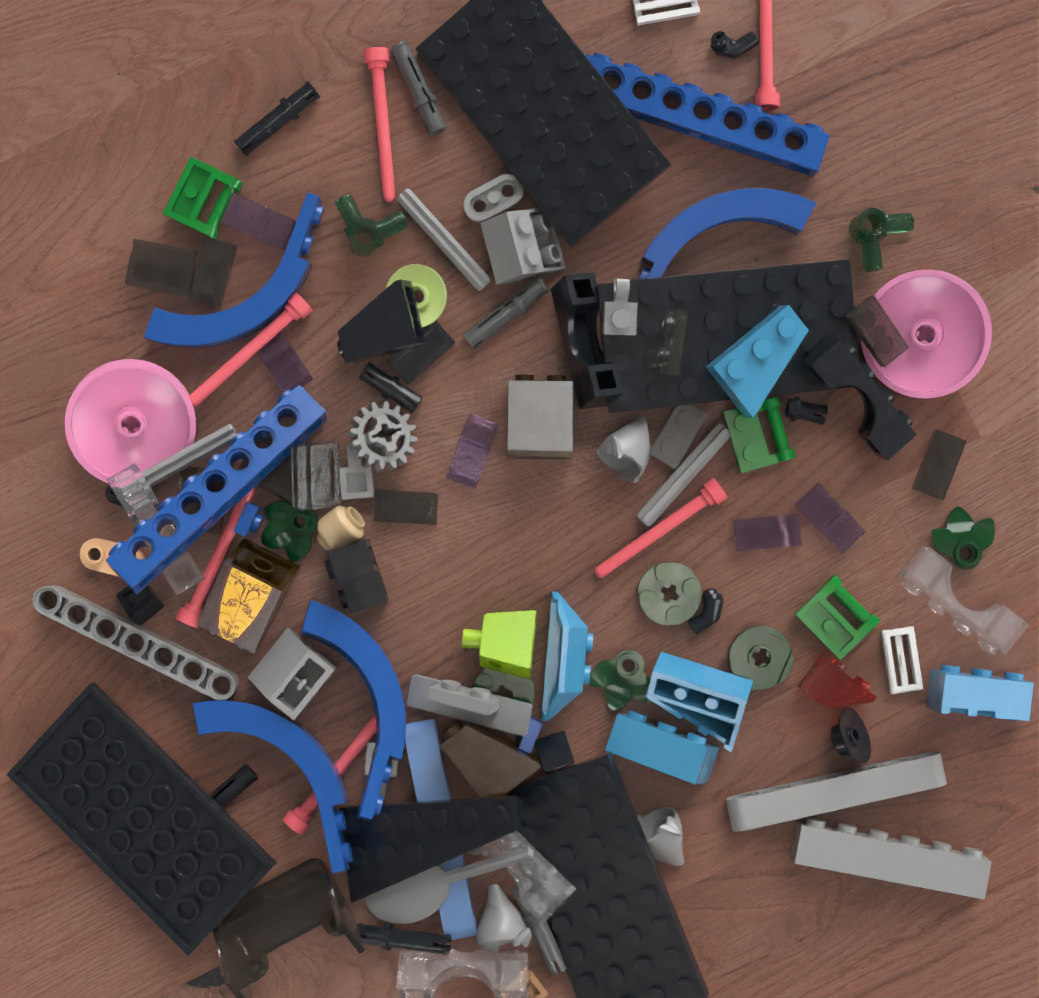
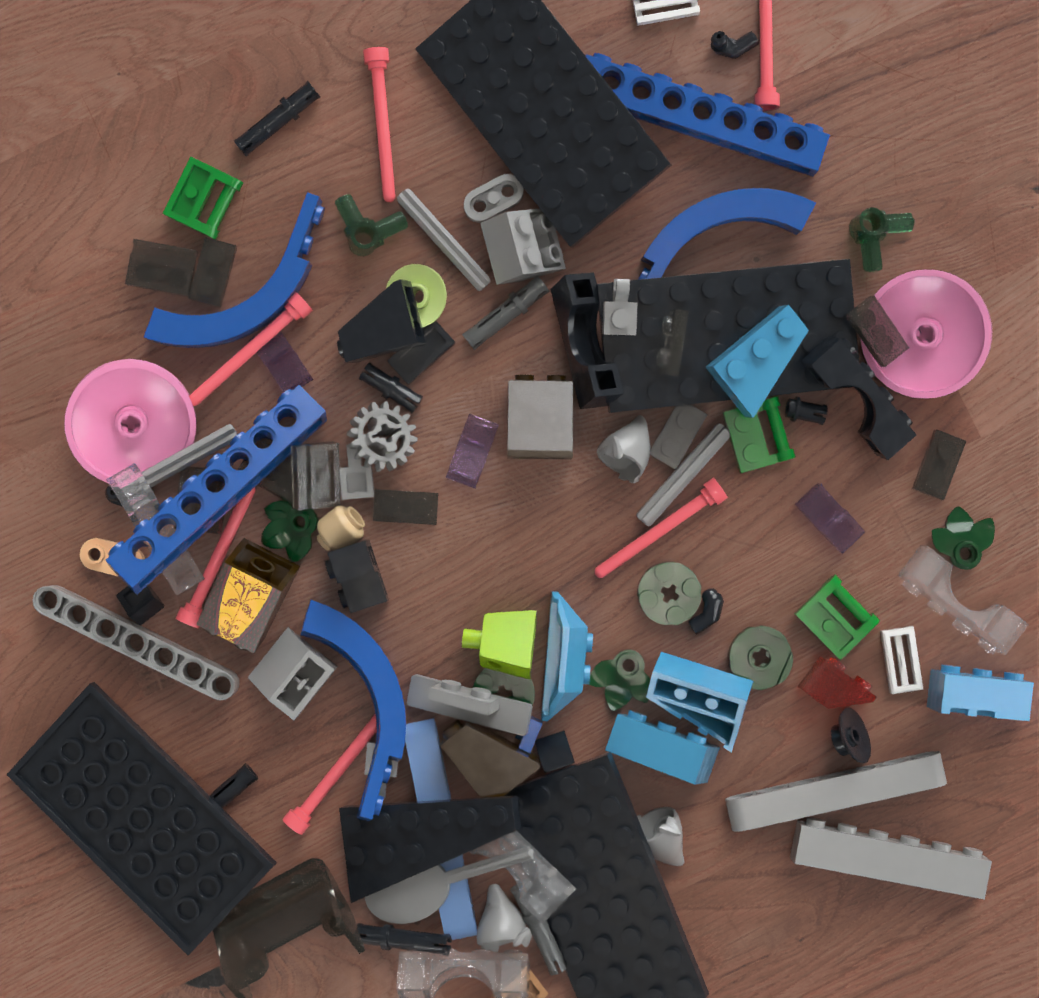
(249, 520): blue plate -> none
(258, 221): clear purple slope -> none
(301, 747): blue arch -> none
(423, 99): dark grey pin -> none
(767, 532): clear purple slope -> none

